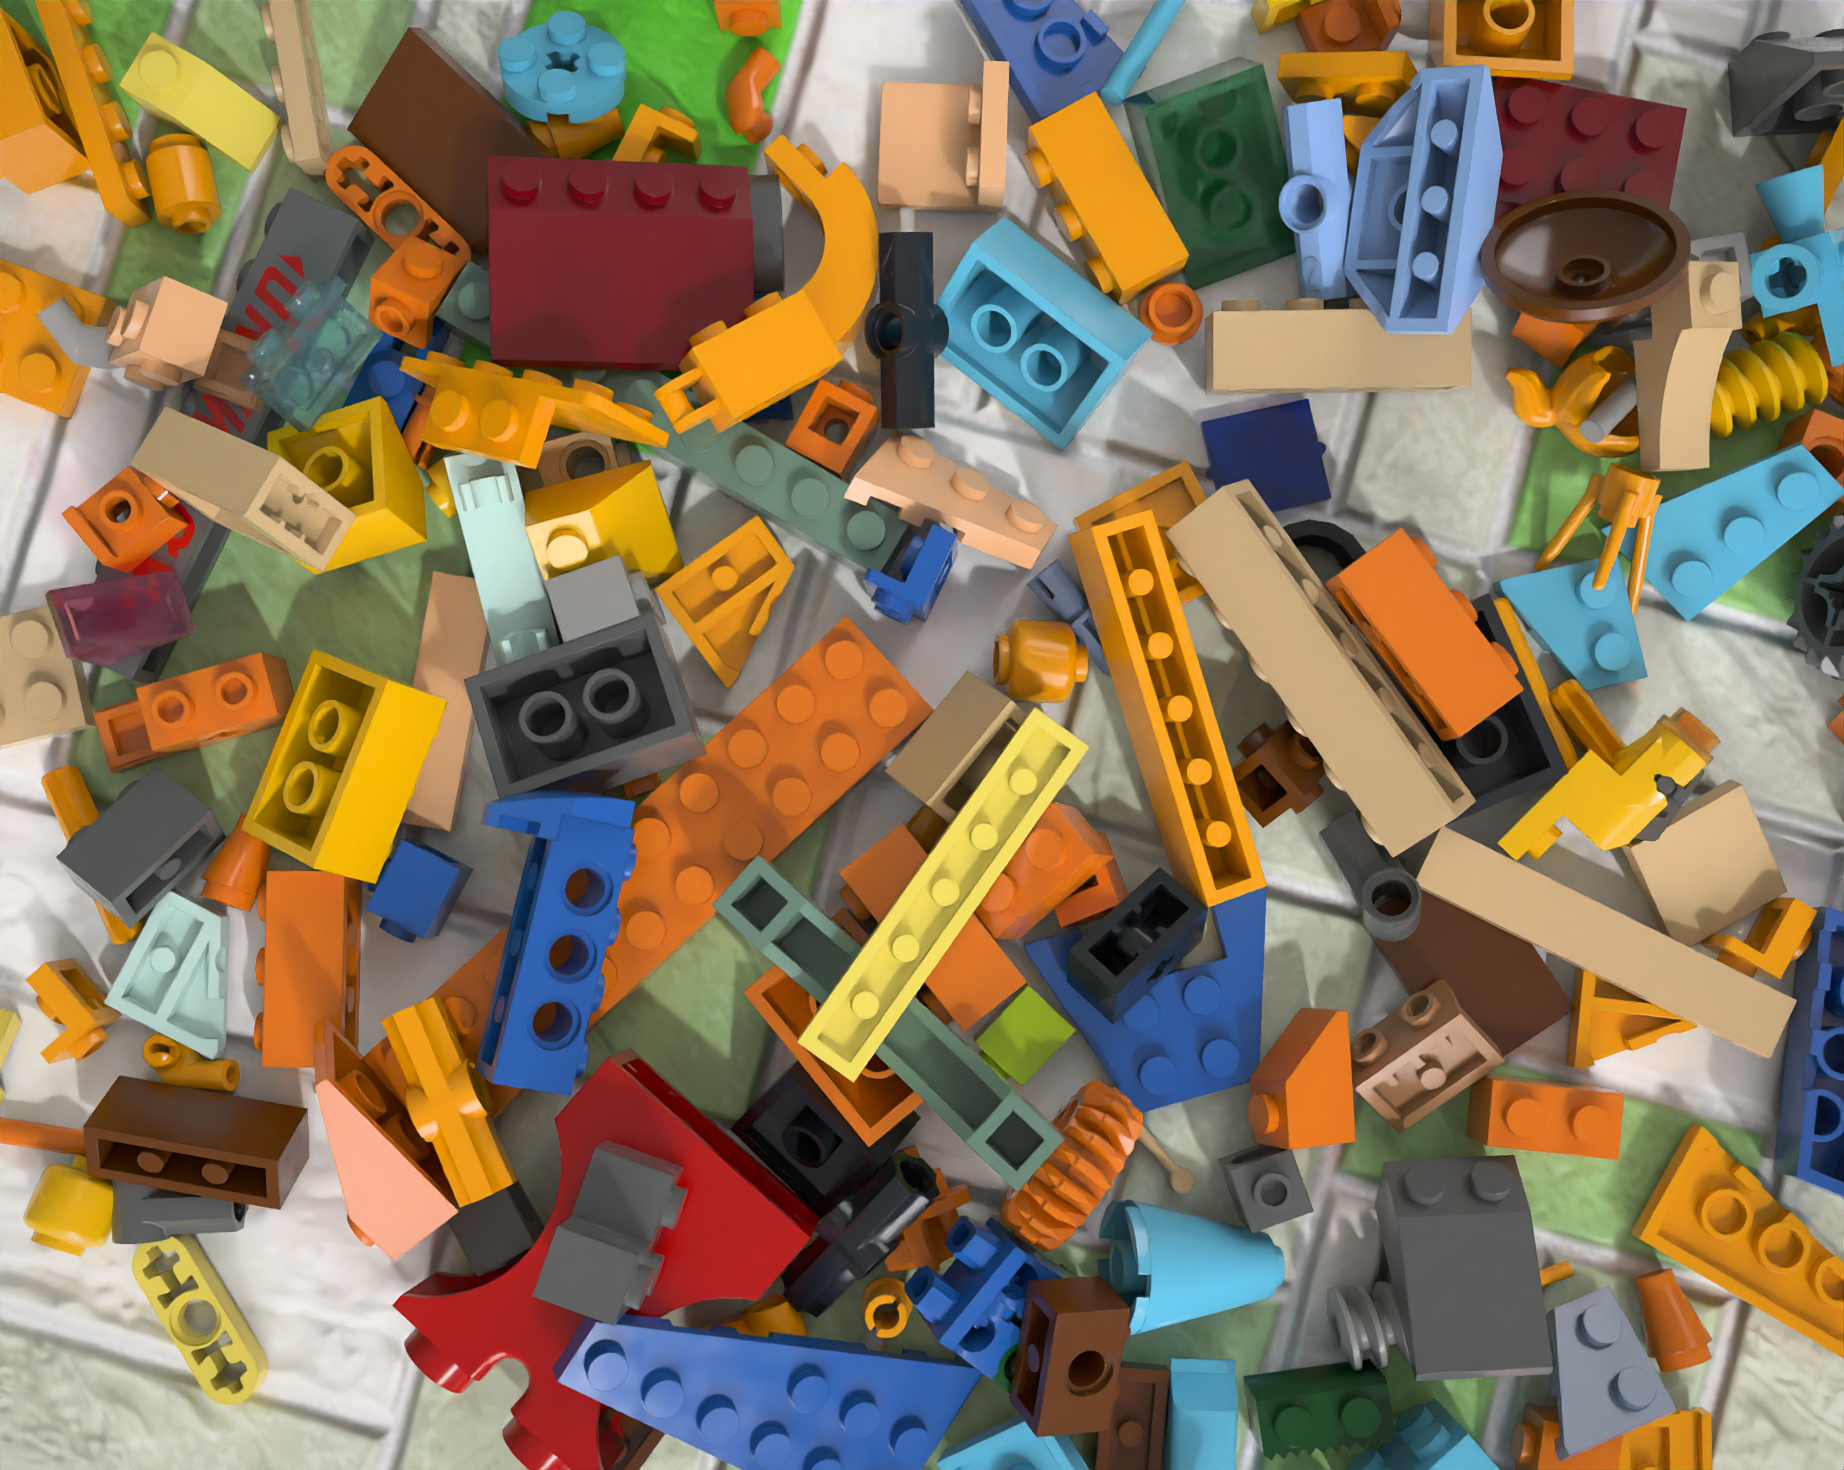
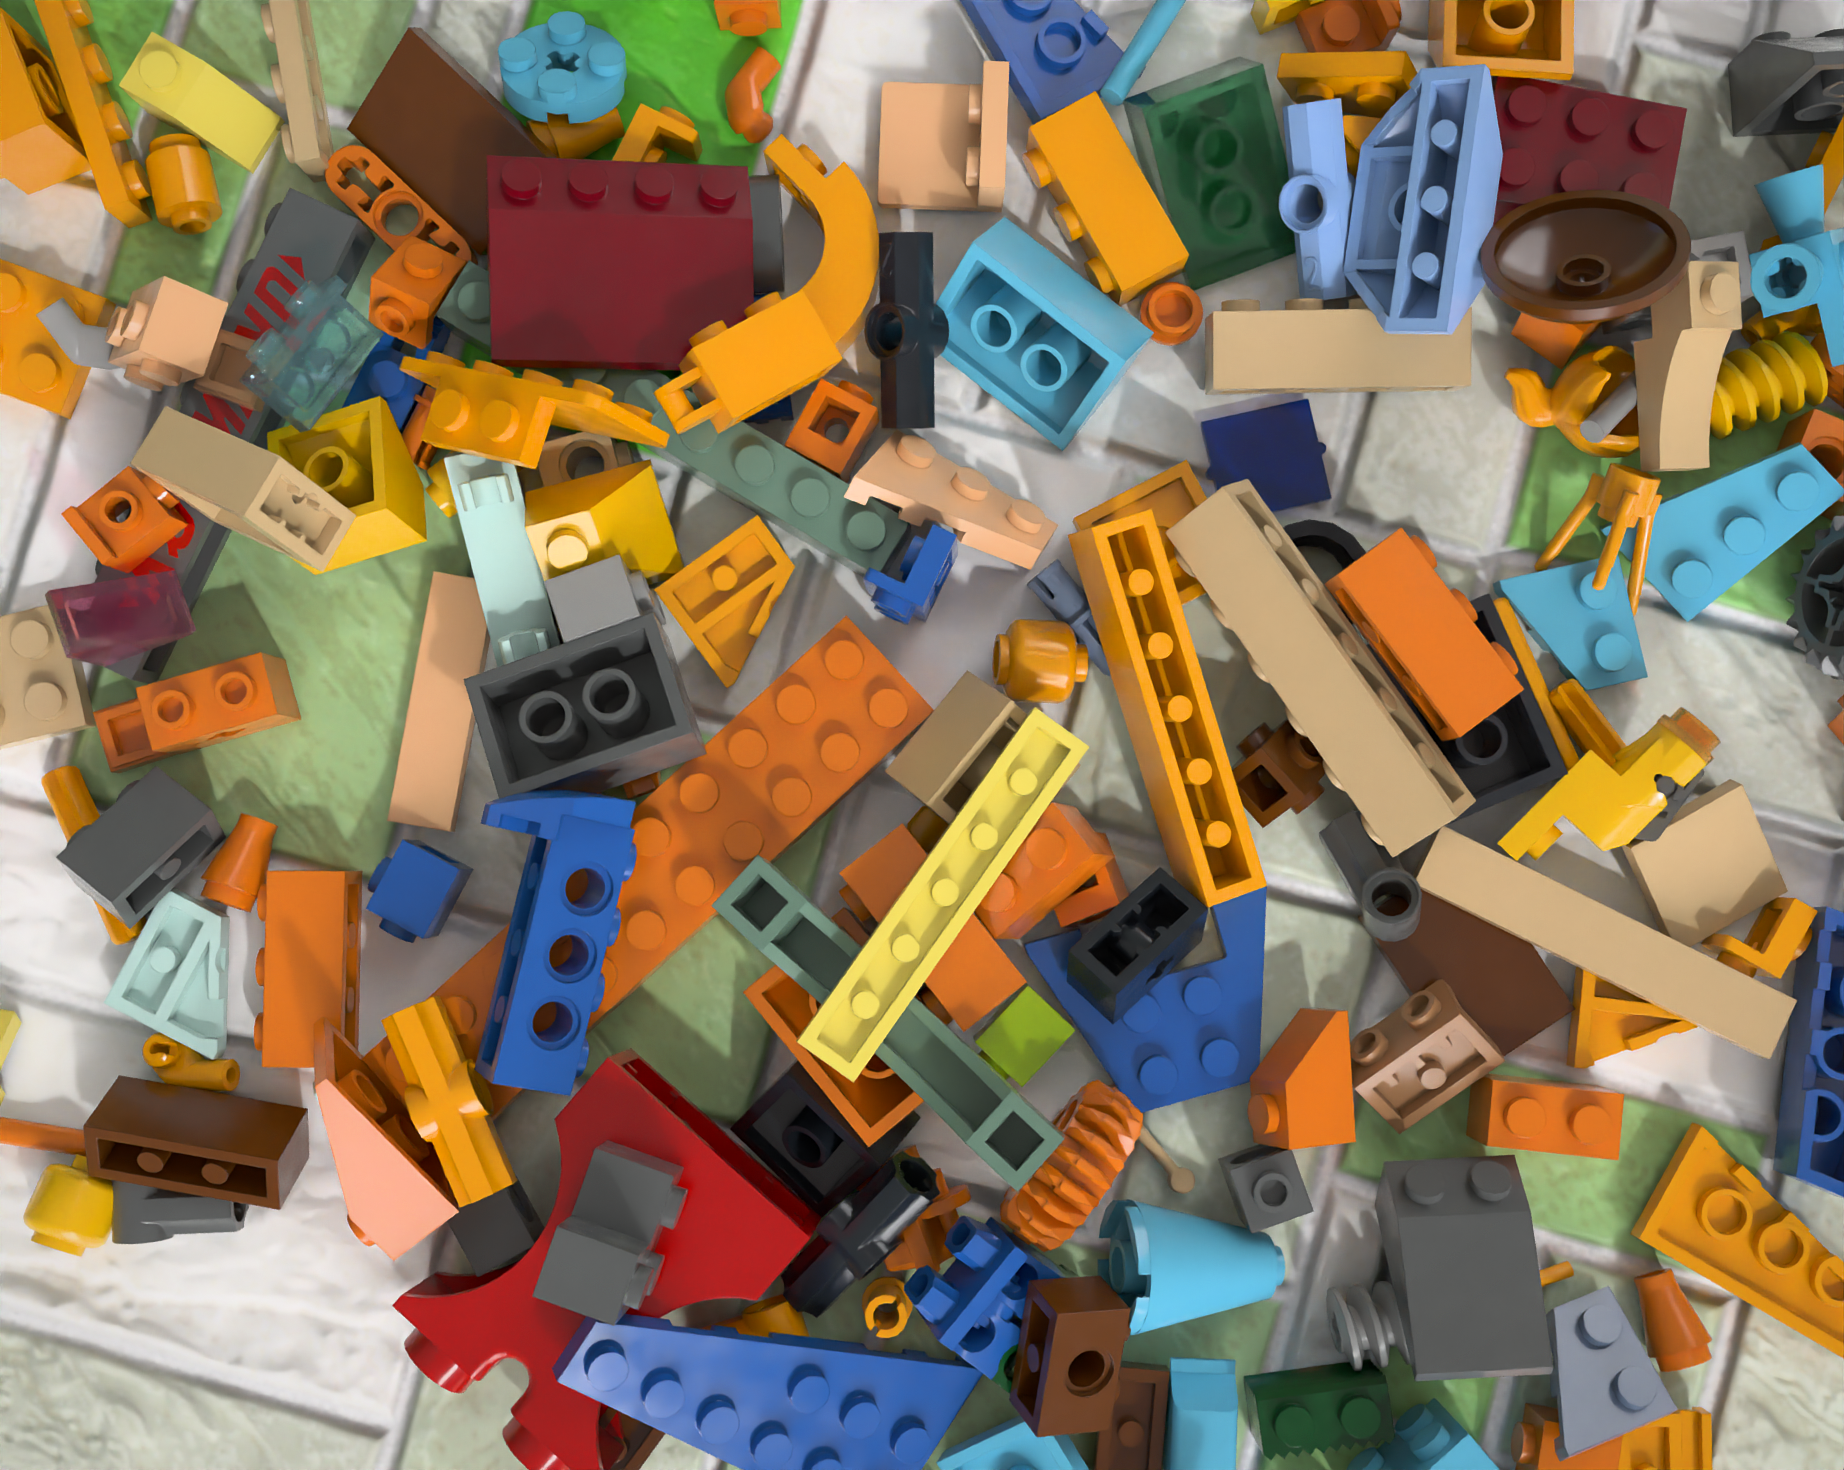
(77, 1002): light orange bracket -> none
(191, 1344): light yellow beam -> none
(344, 767): yellow brick -> none

